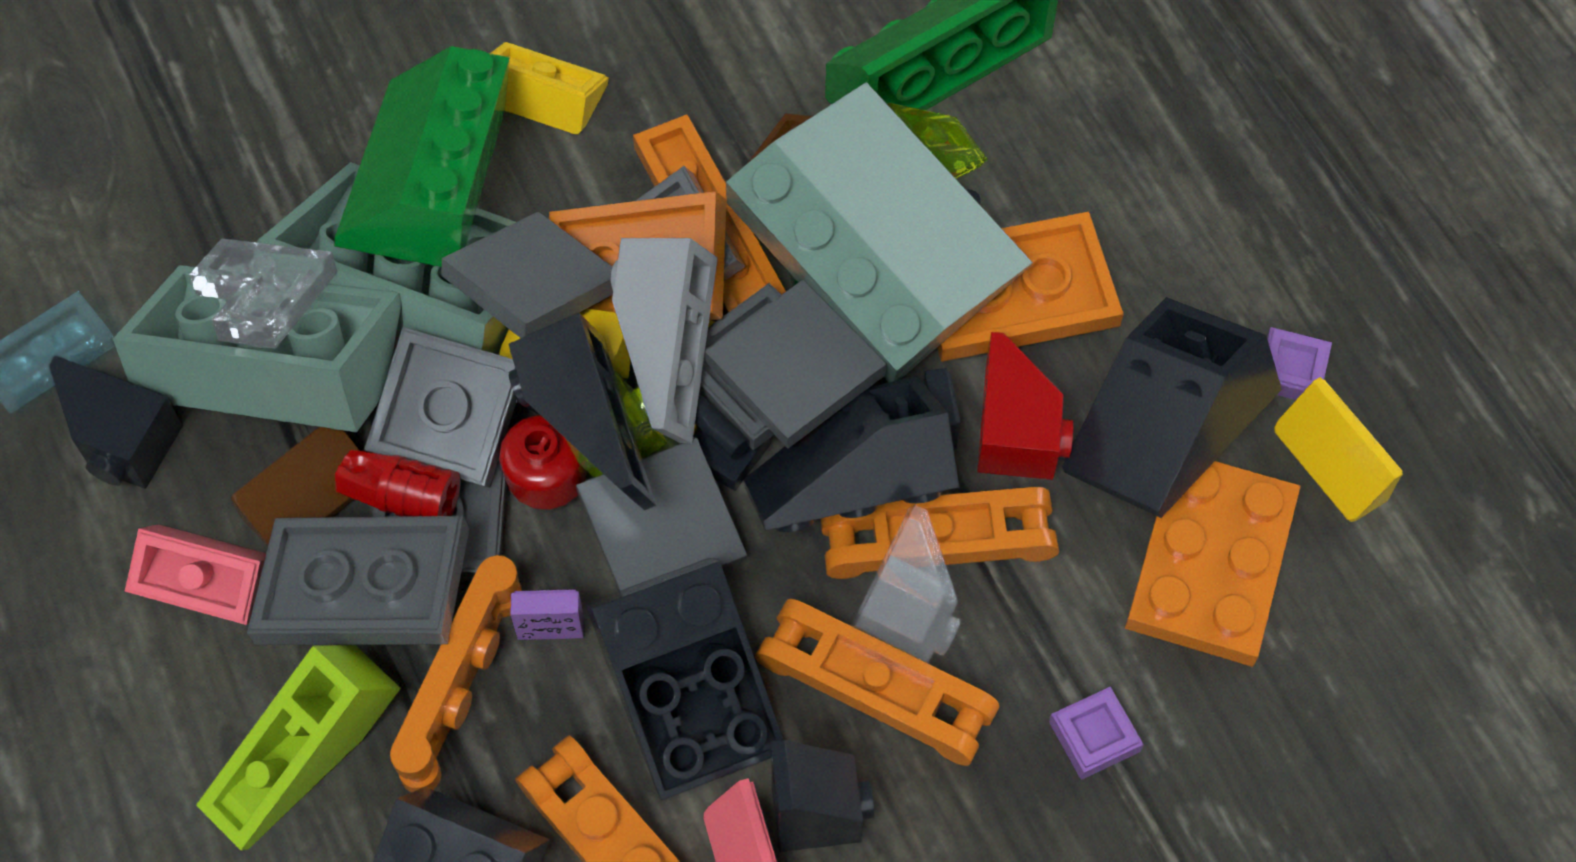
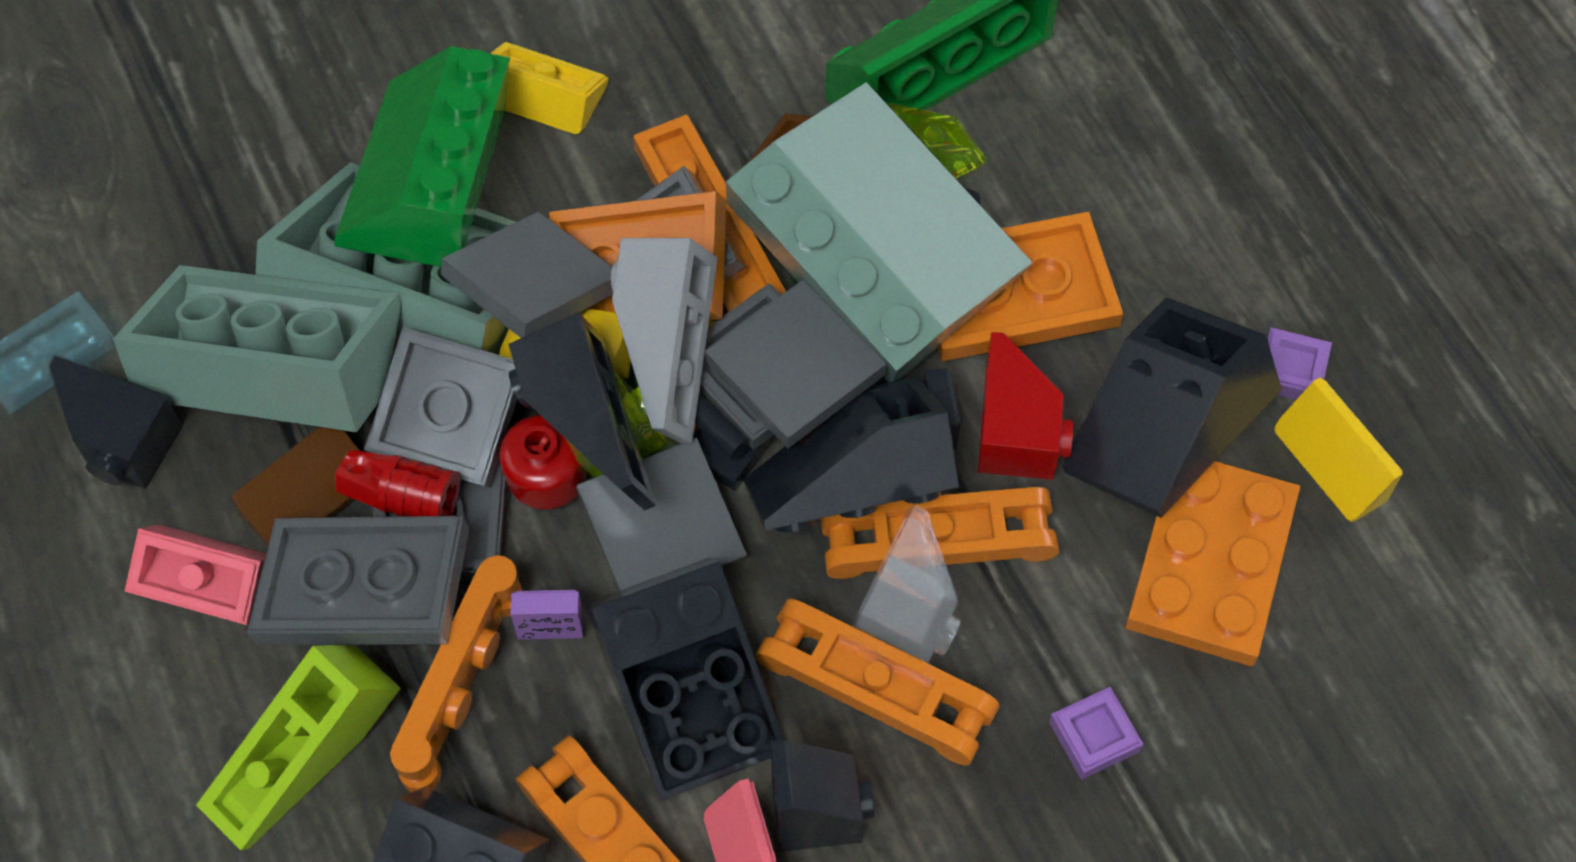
(264, 288): clear plate -> none

